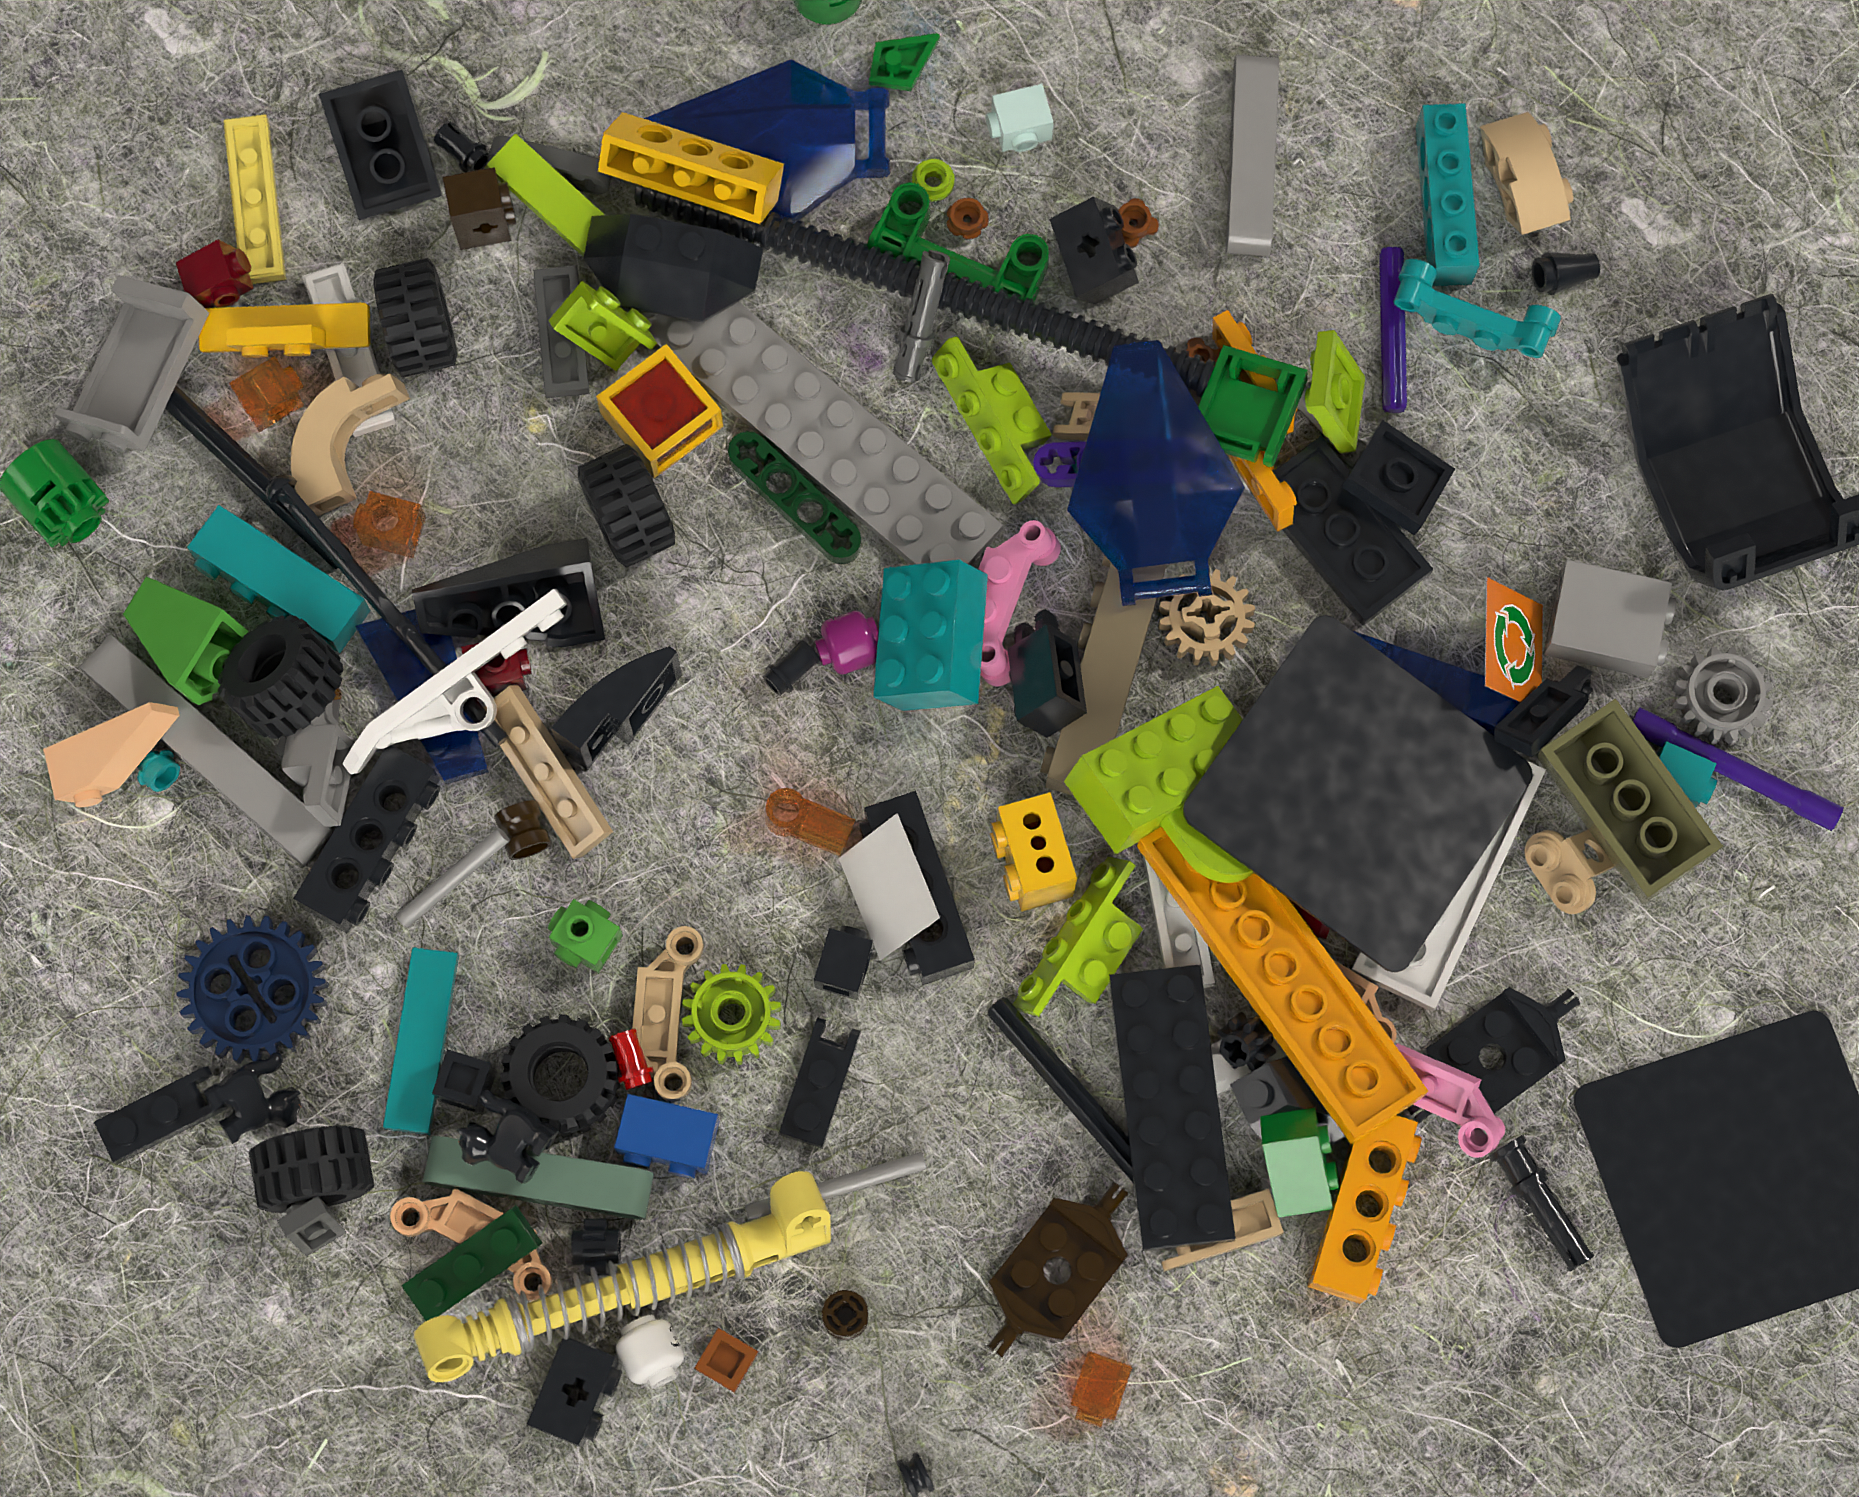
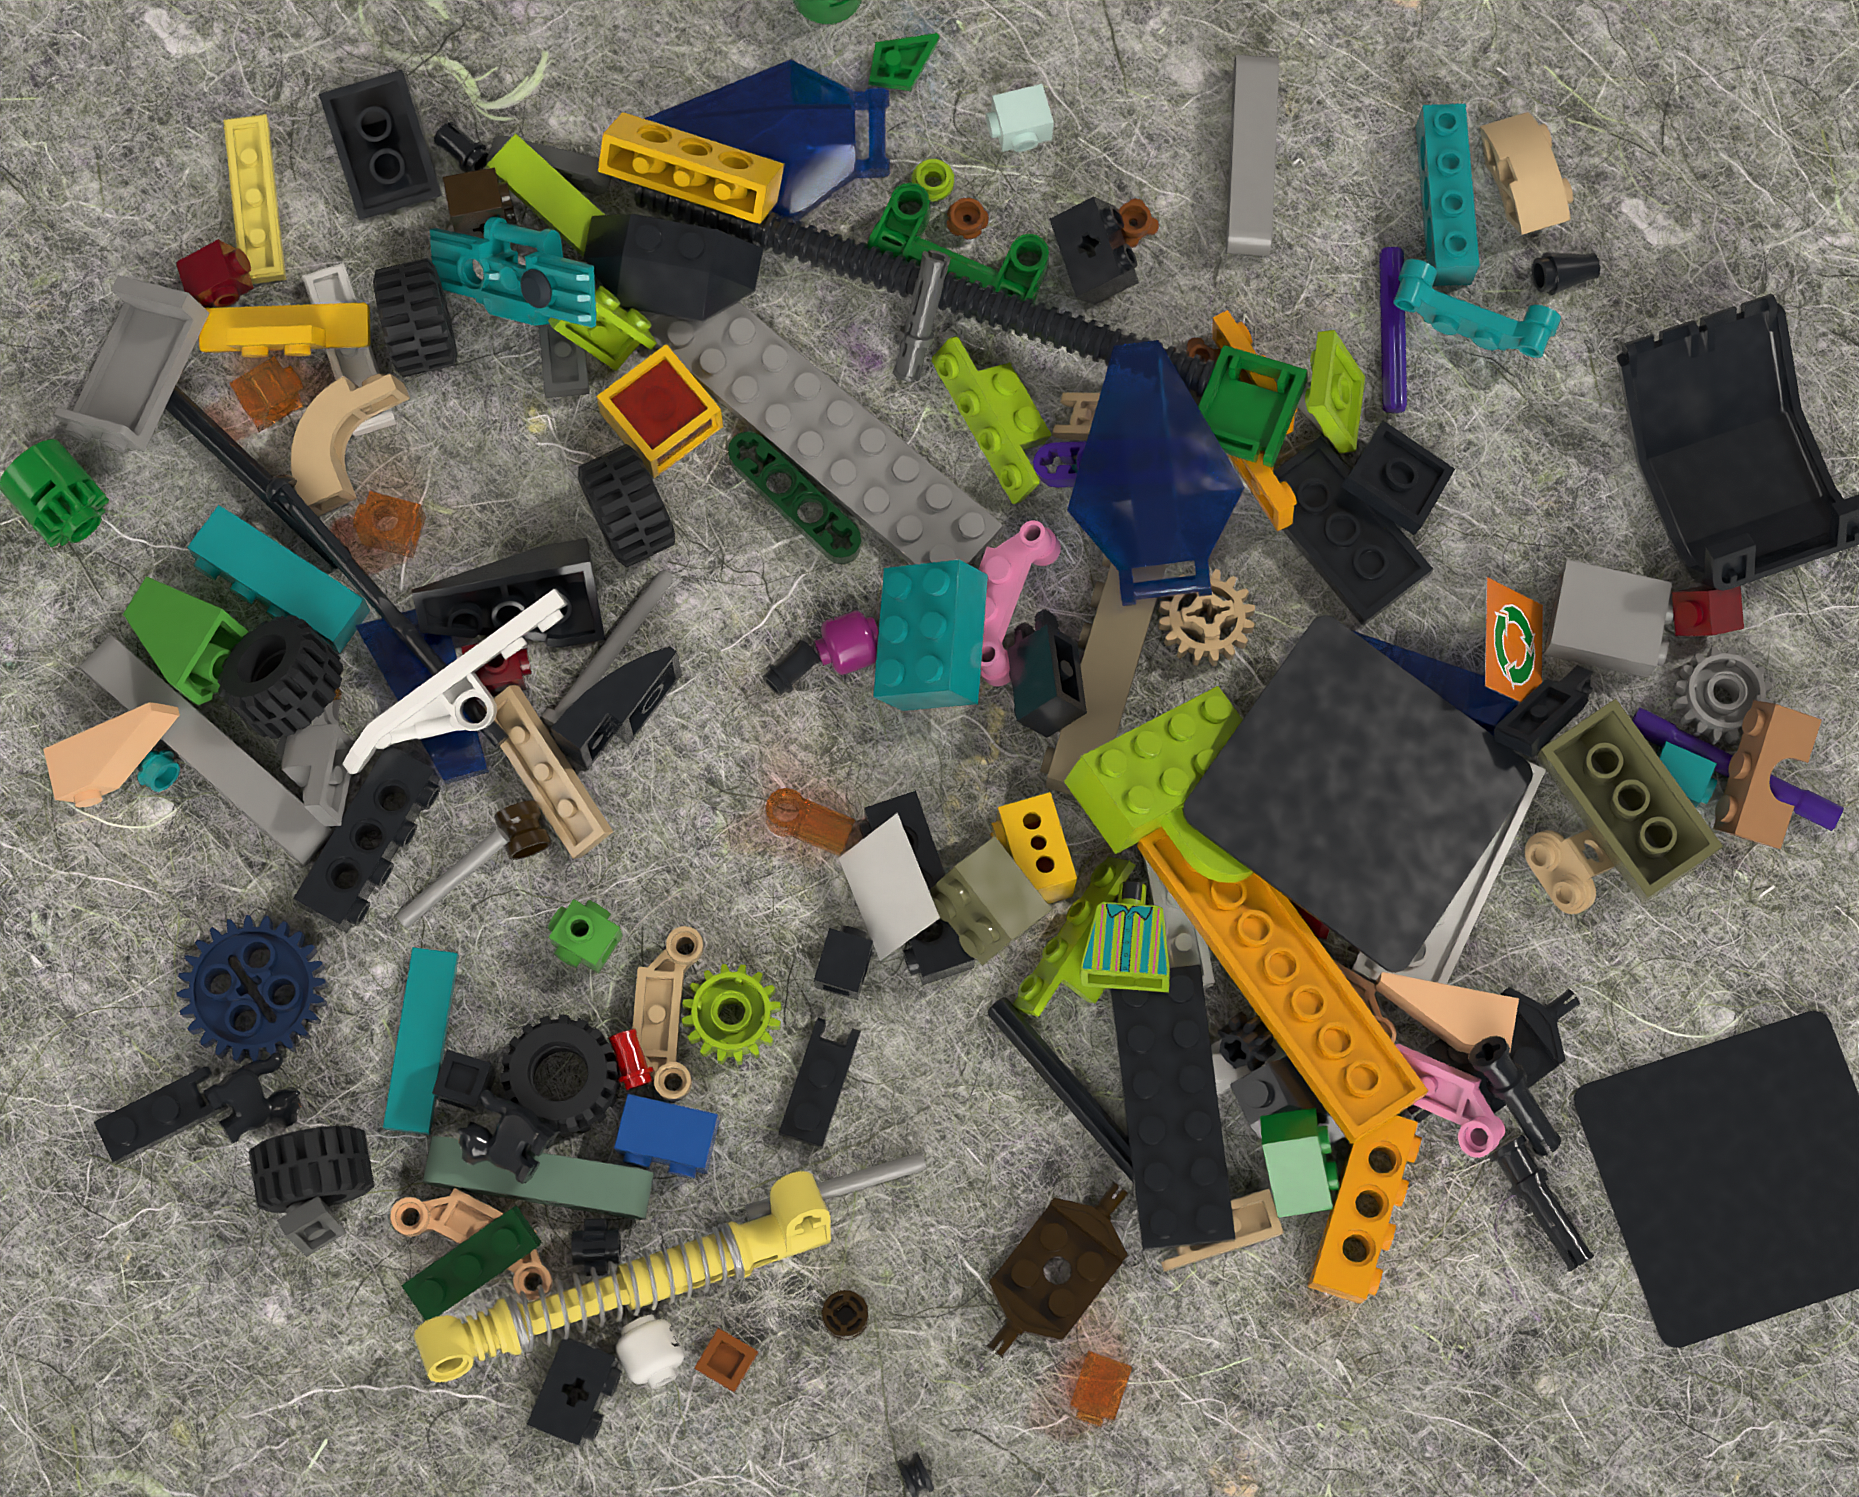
(523, 293): none -> teal piece
(612, 646): none -> light grey bar
(988, 901): none -> olive brick
(1127, 944): none -> torso
(1452, 1012): none -> light nougat slope
(1508, 1083): none -> black pin
(1707, 611): none -> dark red brick
(1747, 803): none -> medium nougat arch

